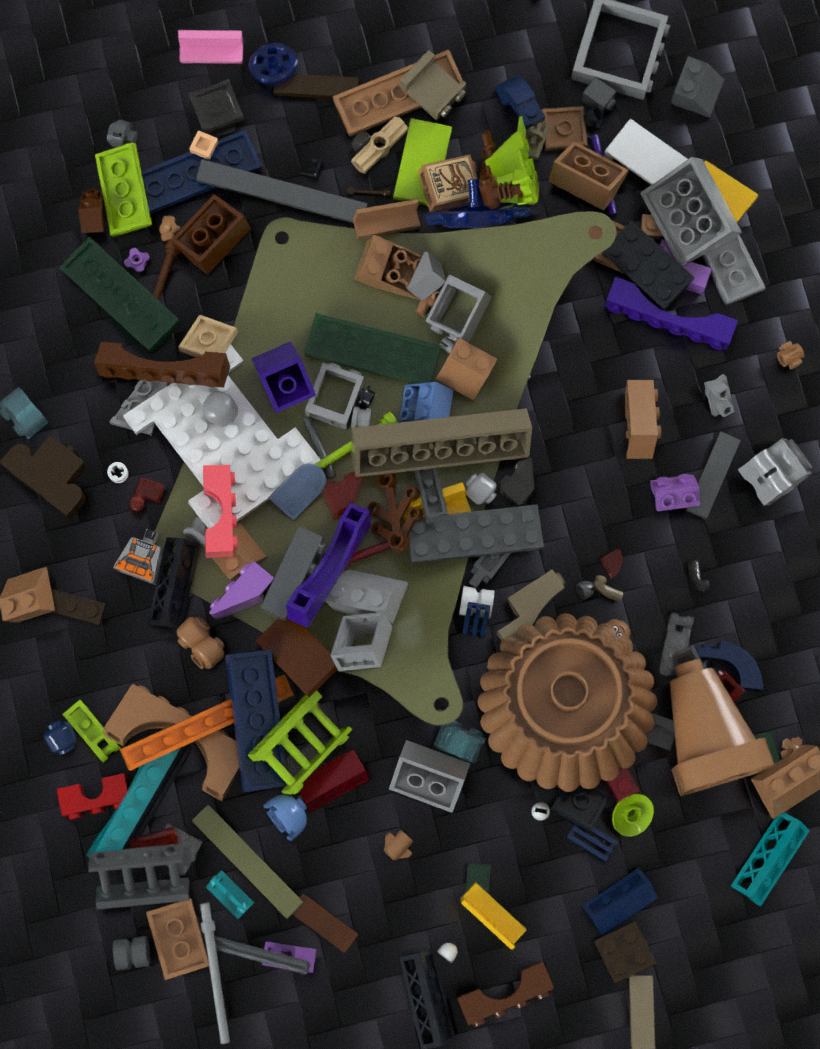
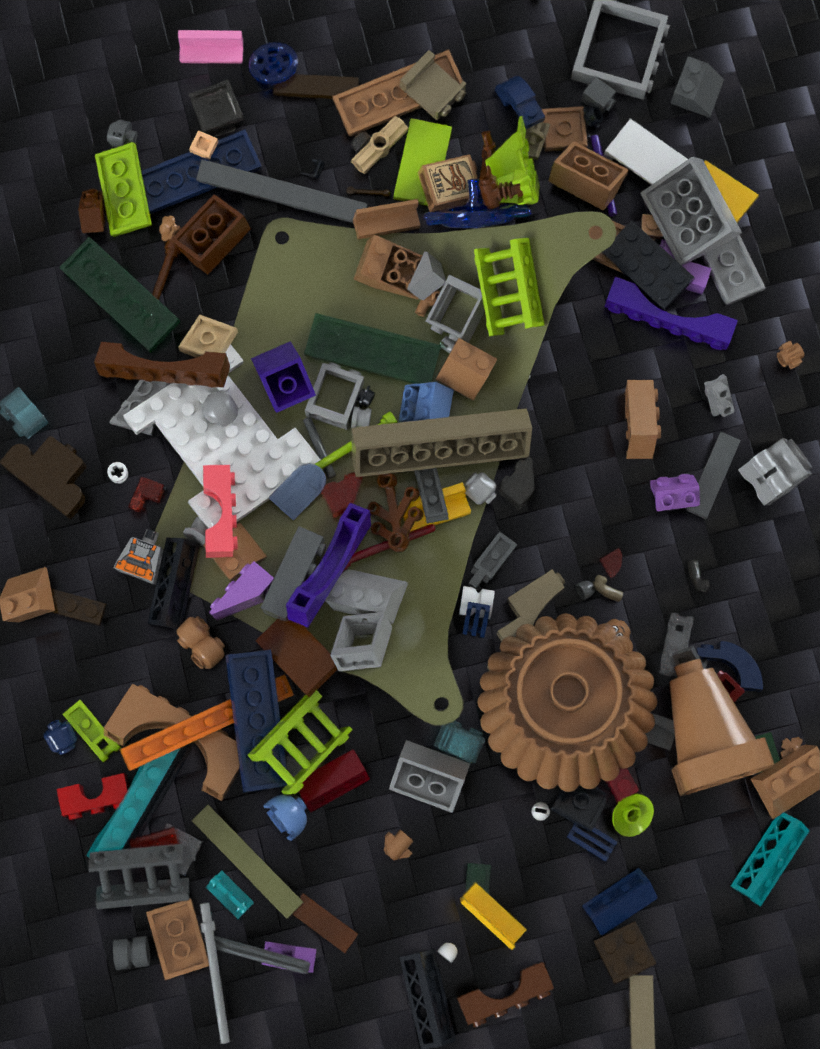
(140, 265): medium lavender plate -> none
(476, 534): dark grey plate -> none
(526, 281): none -> lime fence

